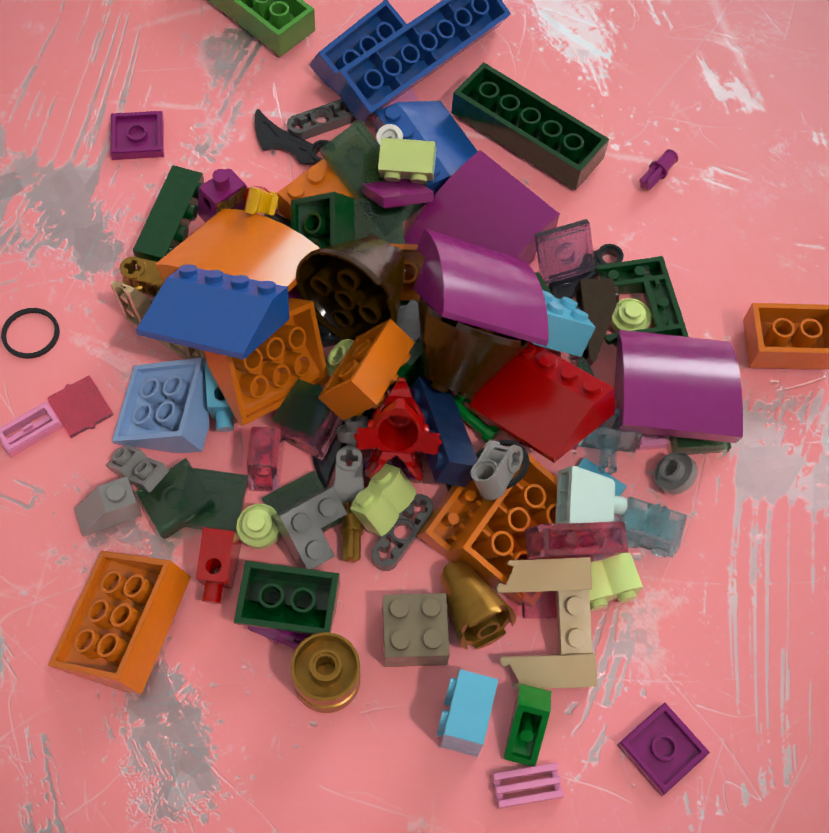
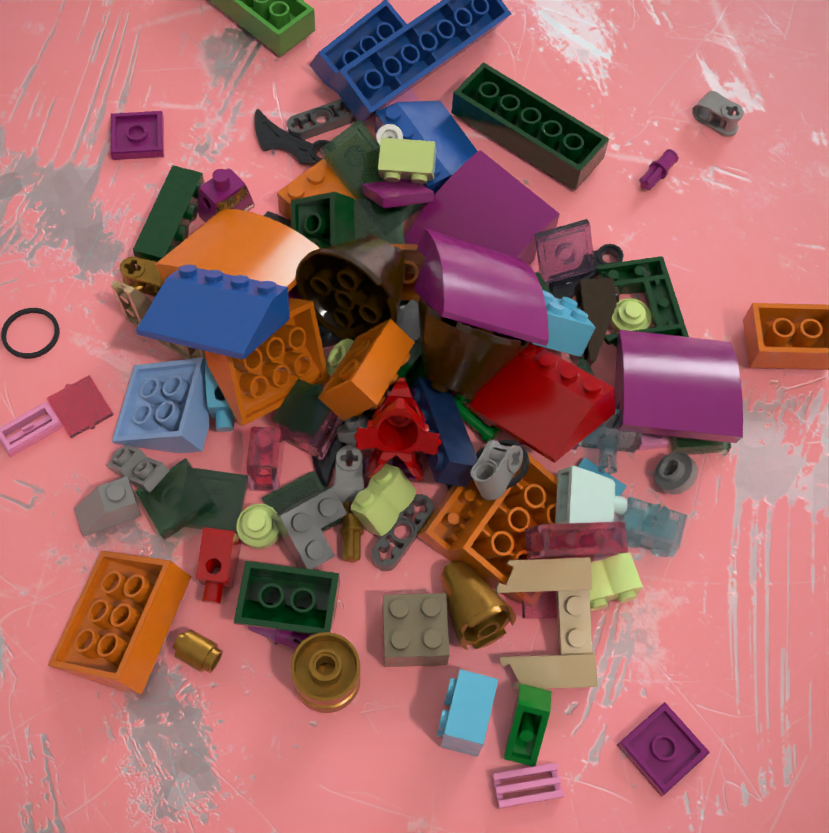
(197, 651): none -> pearl gold brick
(260, 200): yellow piece -> none
(718, 111): none -> light grey piece

